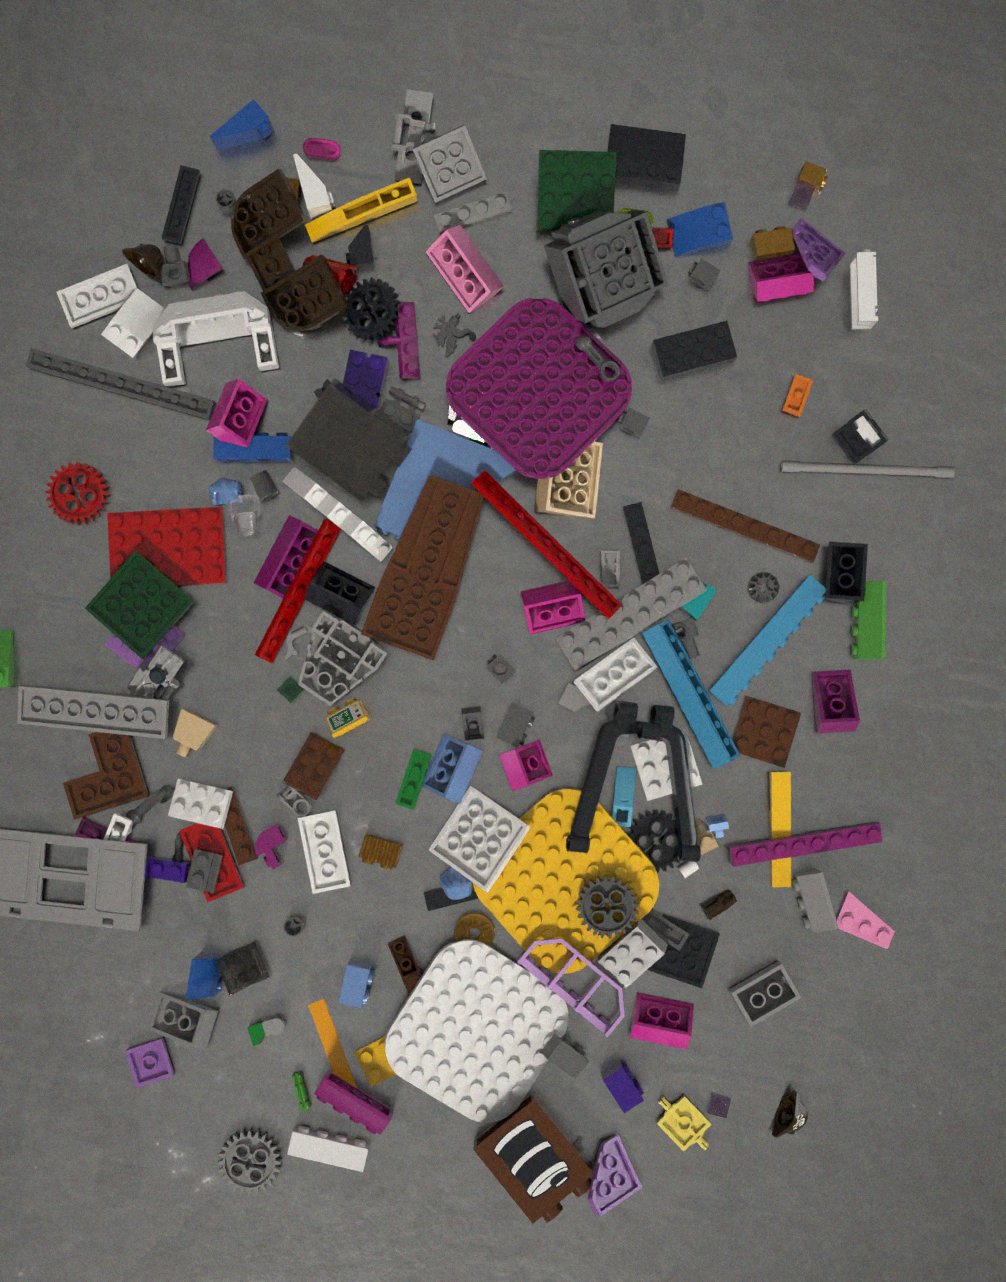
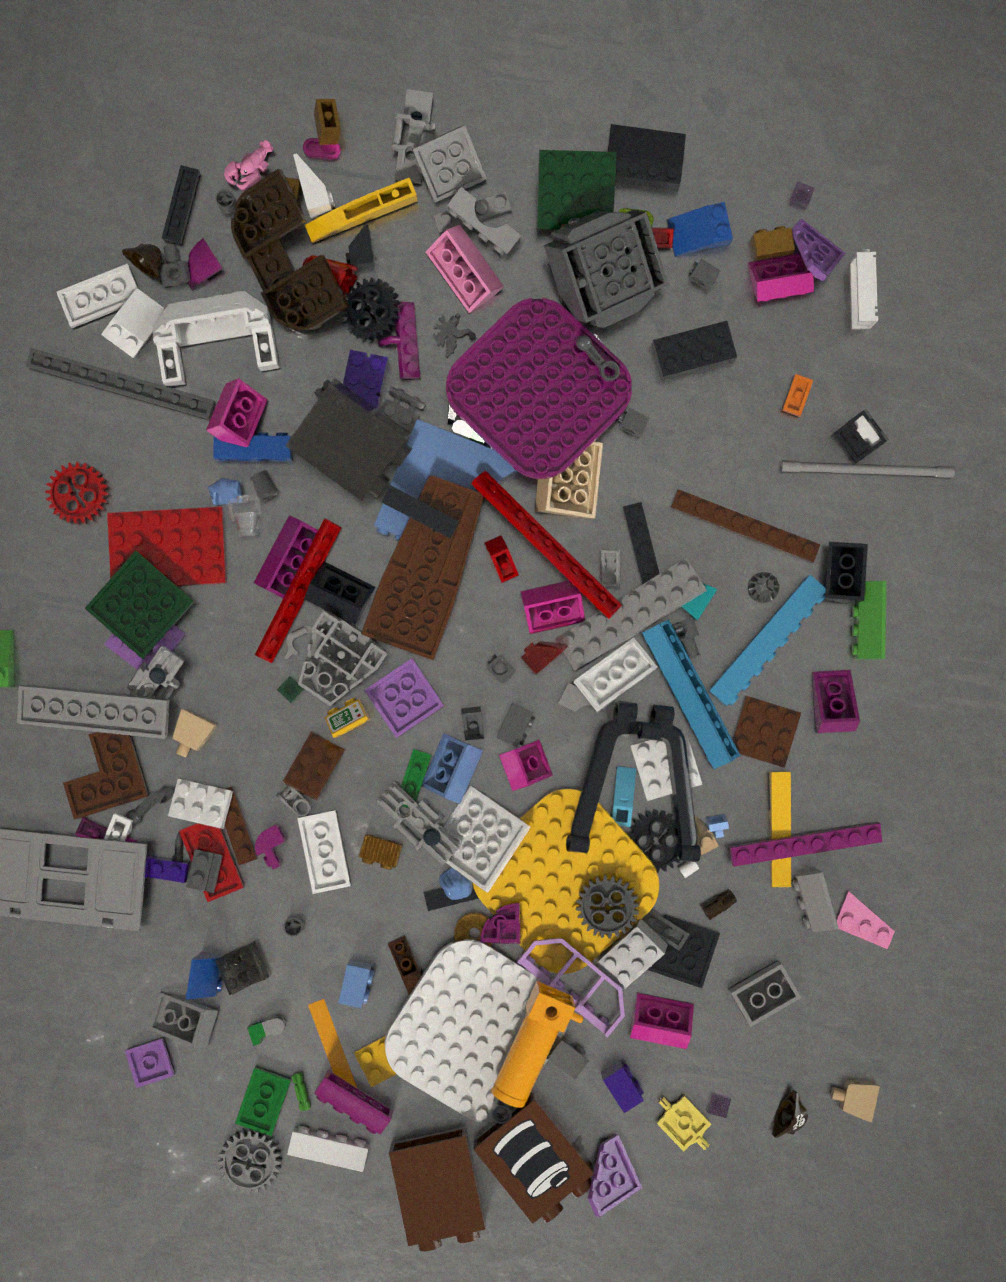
(244, 127): blue slope -> none
(250, 166): none -> bright pink animal
(263, 1101): none -> green plate
(327, 121): none -> pearl gold brick
(337, 513): white arch -> none
(404, 698): none -> medium lavender plate
(420, 511): none -> black tile
(422, 818): none -> light grey piece
(437, 1189): none -> reddish brown brick
(463, 205): none -> light grey arch
(501, 558): none -> red slope
(503, 926): none -> magenta brick
(541, 654): none -> clear red slope
(546, 1015): none -> light orange piece
(813, 176): pearl gold brick -> none
(857, 1098): none -> tan torso

